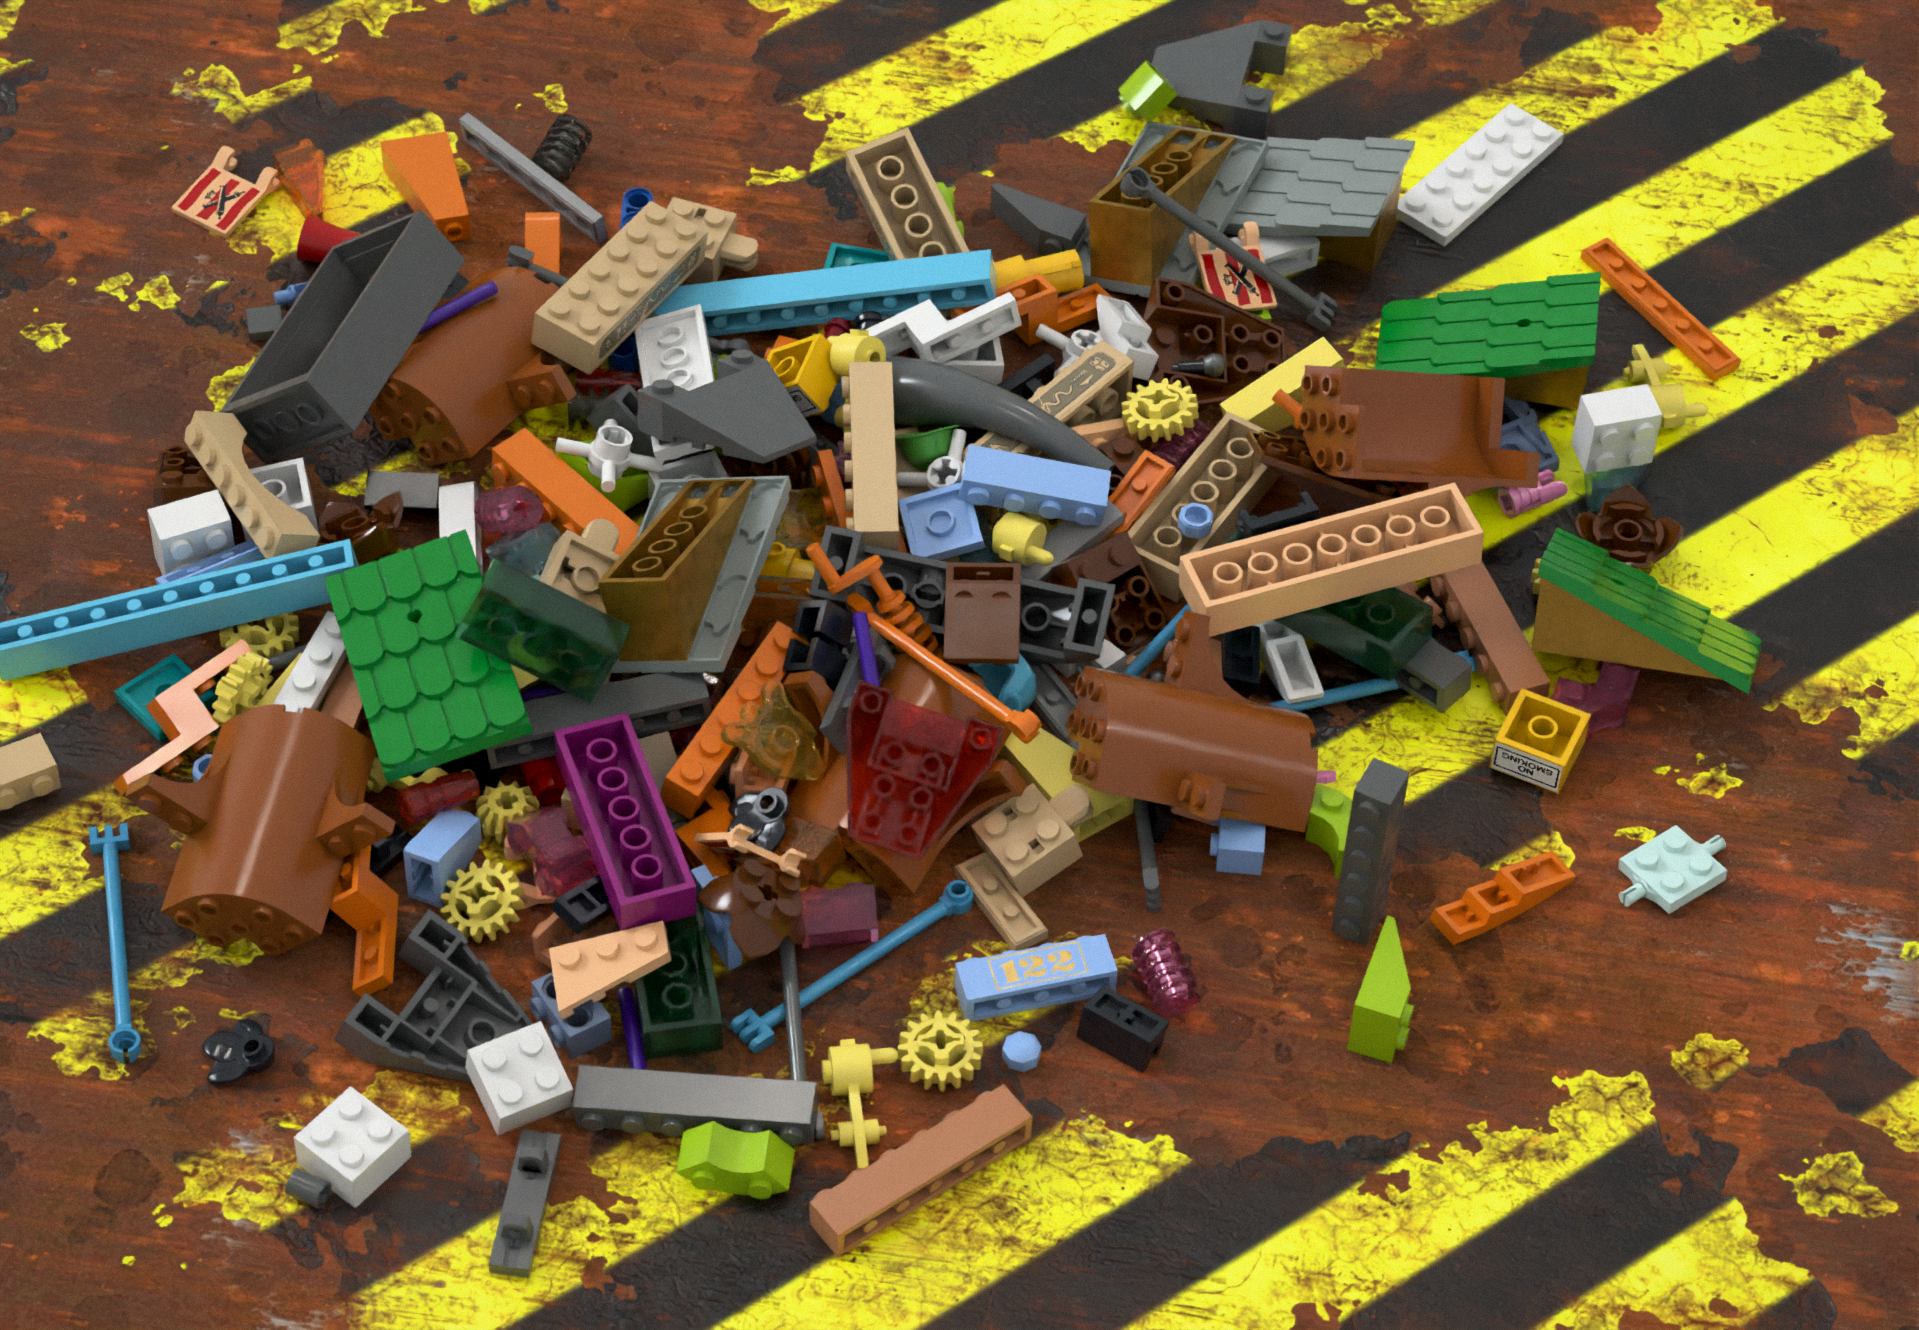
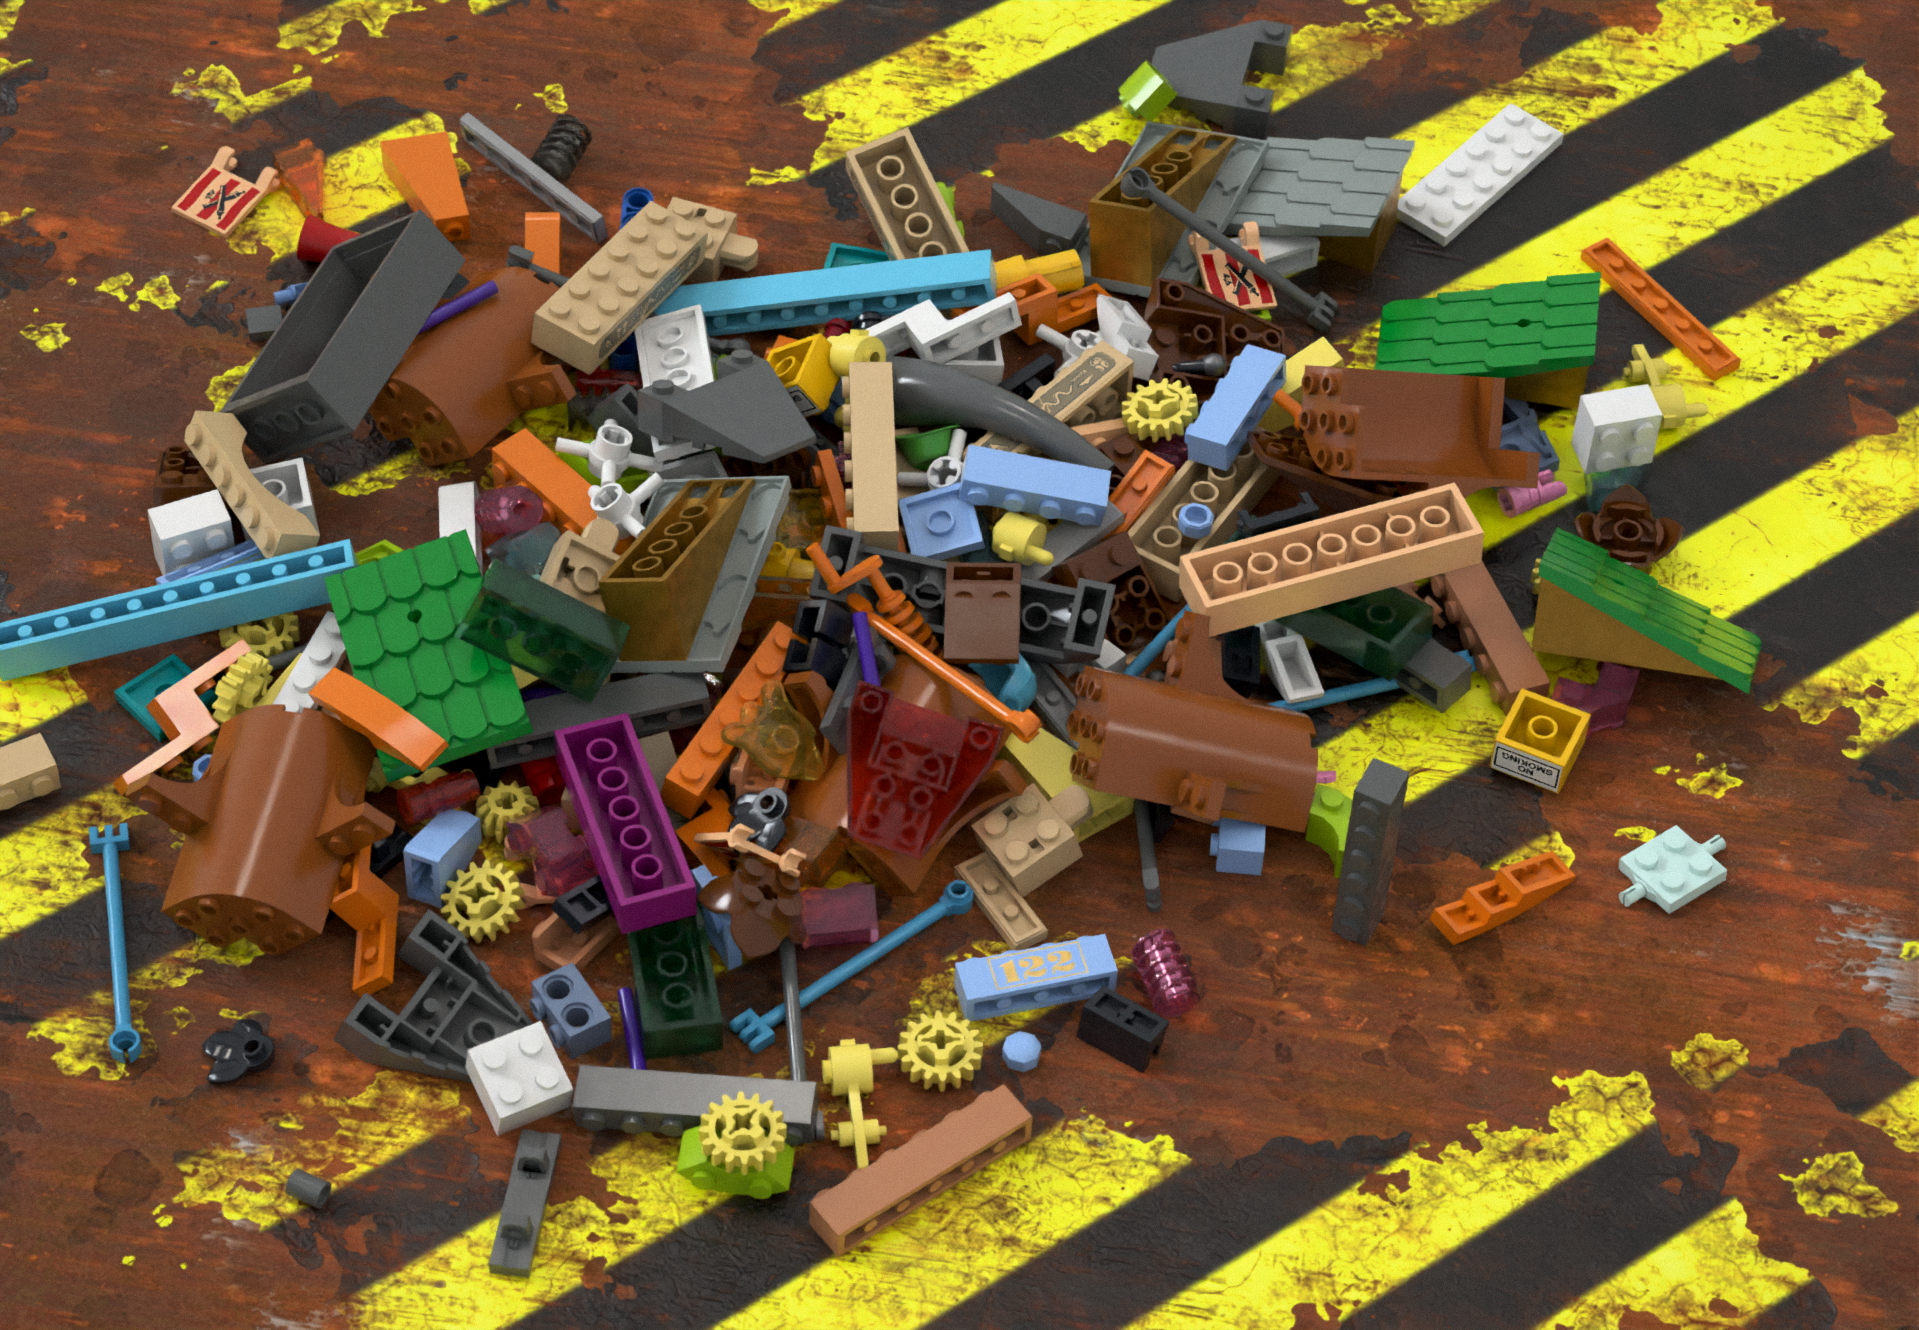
(353, 1146): white brick -> none
(369, 534): reddish brown brick -> none
(379, 719): none -> orange slope
(417, 490): hinge -> none
(599, 963): light nougat wing -> none
(621, 508): none -> white bar
(742, 1133): none -> light yellow gear
(1235, 407): none -> light blue brick
(1382, 1005): lime slope -> none

